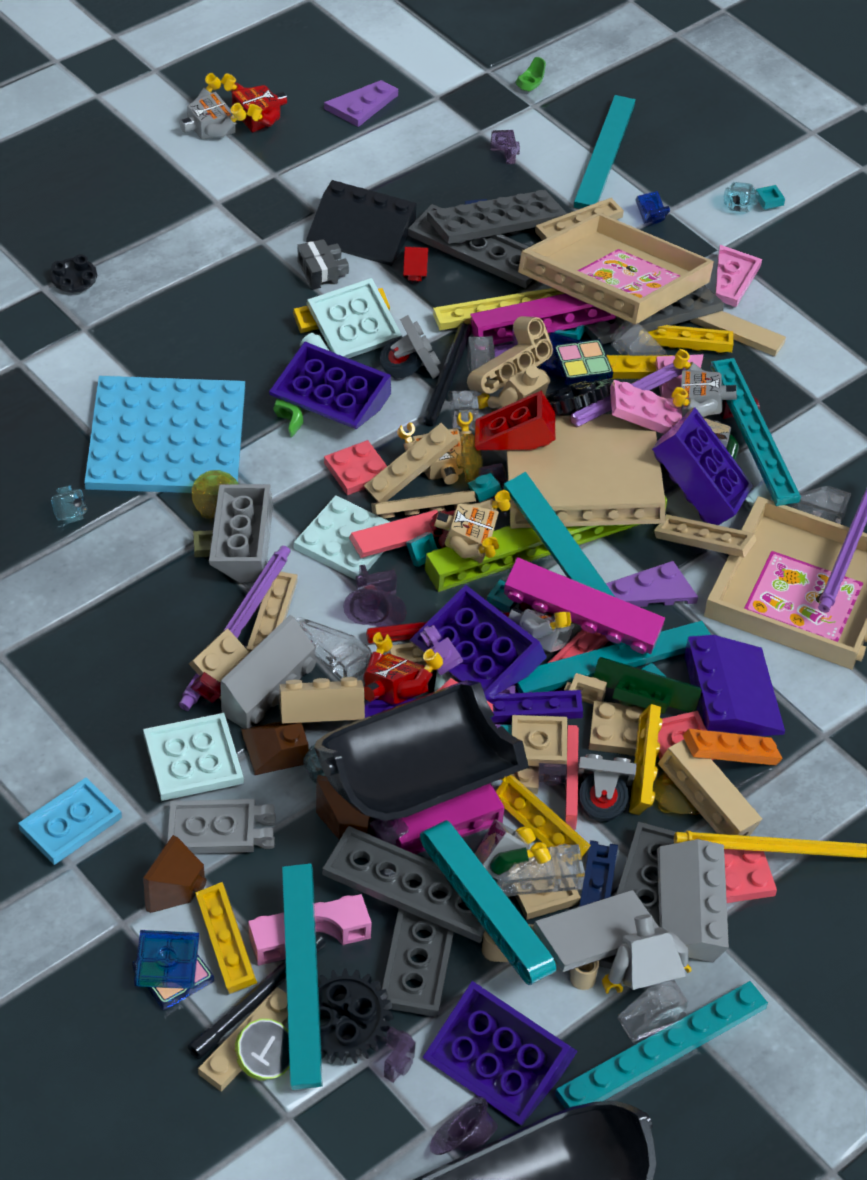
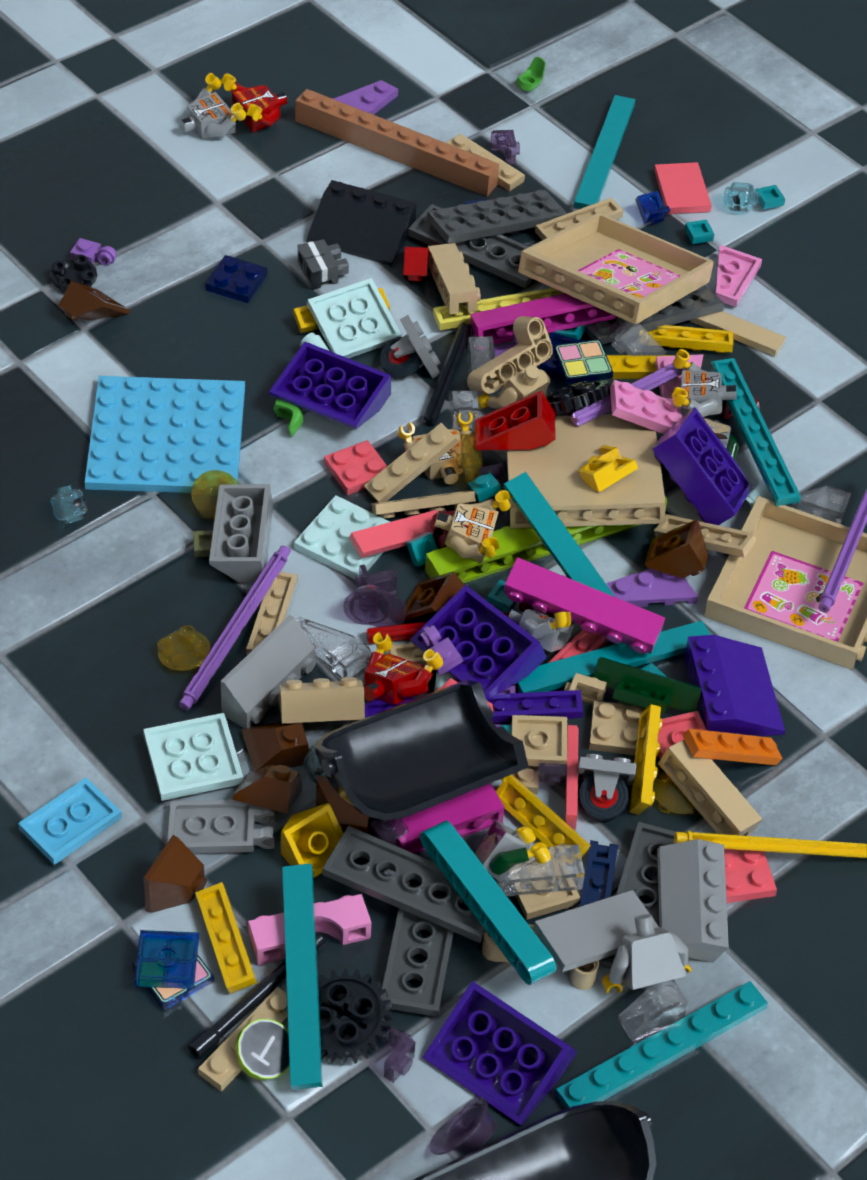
(89, 303): none -> reddish brown slope
(93, 251): none -> medium lavender plate
(183, 649): none -> clear yellow dish
(207, 687): dark red tile -> none
(220, 656): tan plate -> none
(236, 279): none -> clear blue plate
(270, 788): none -> reddish brown slope
(311, 837): none -> yellow slope
(397, 142): none -> nougat brick
(431, 596): none -> reddish brown slope
(453, 277): none -> tan brick
(508, 176): none -> tan plate
(606, 468): none -> yellow slope
(679, 551): none -> reddish brown slope
(682, 188): none -> coral tile
(699, 231): none -> teal plate

